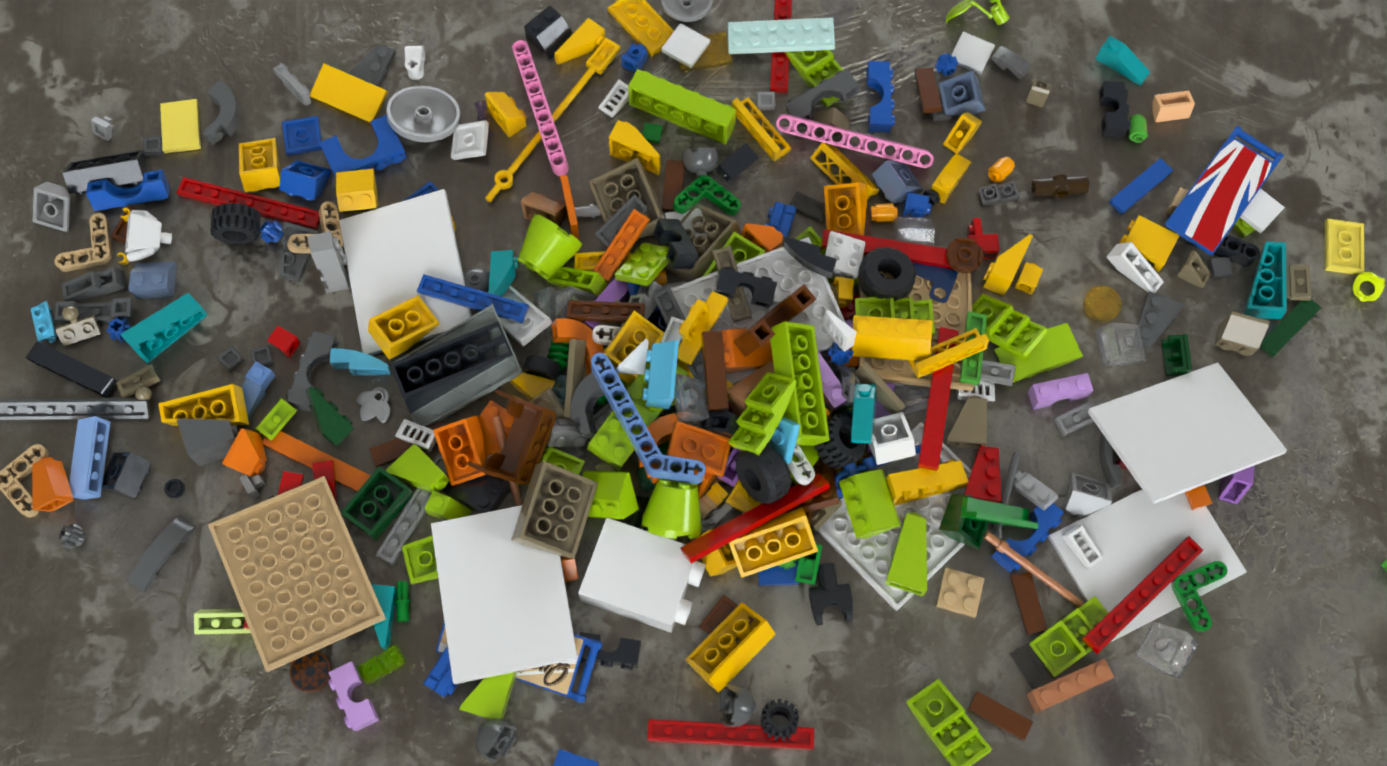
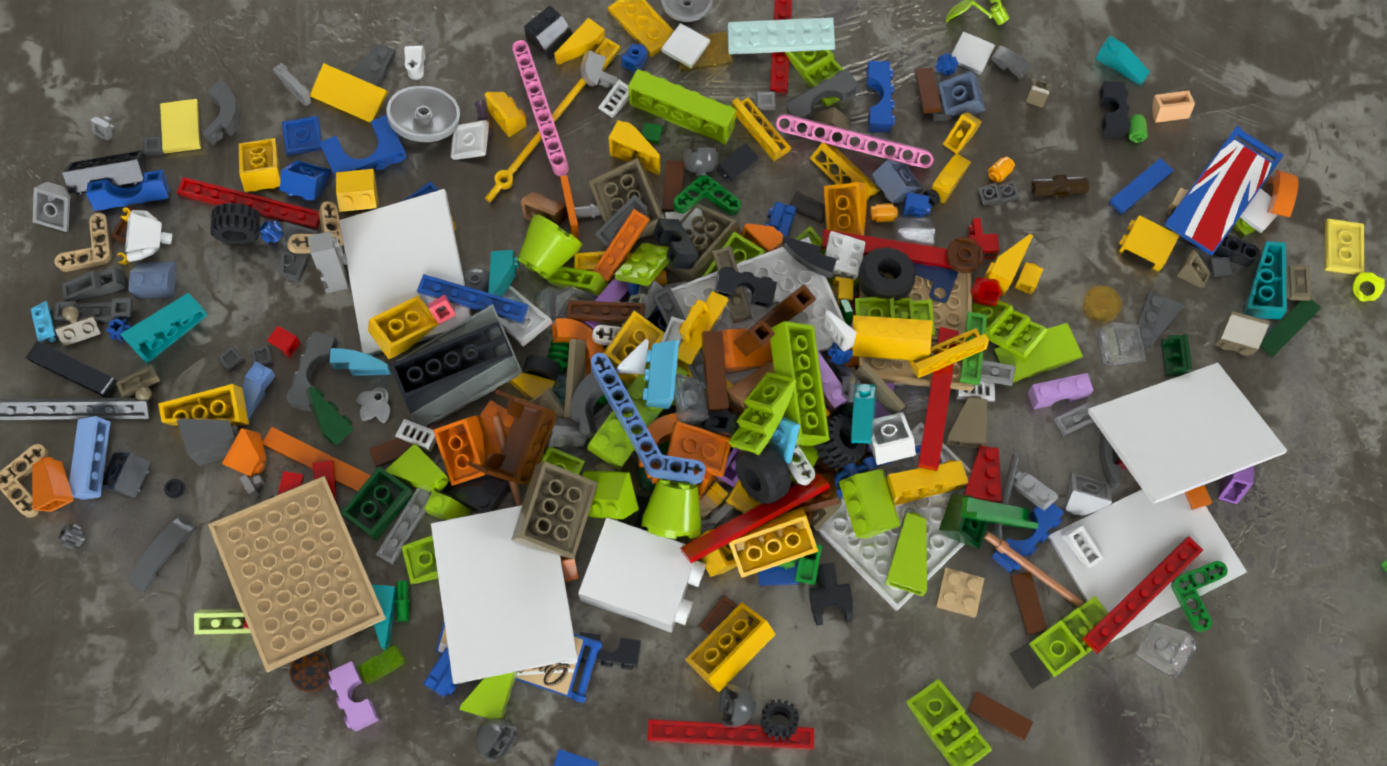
(276, 419): lime panel -> none
(442, 315): none -> coral plate
(592, 70): none -> light grey brick
(846, 311): none -> green tile
(986, 291): none -> red panel
(1070, 685): nougat brick -> none
(1134, 266): white slope -> none
(1284, 193): none -> orange arch

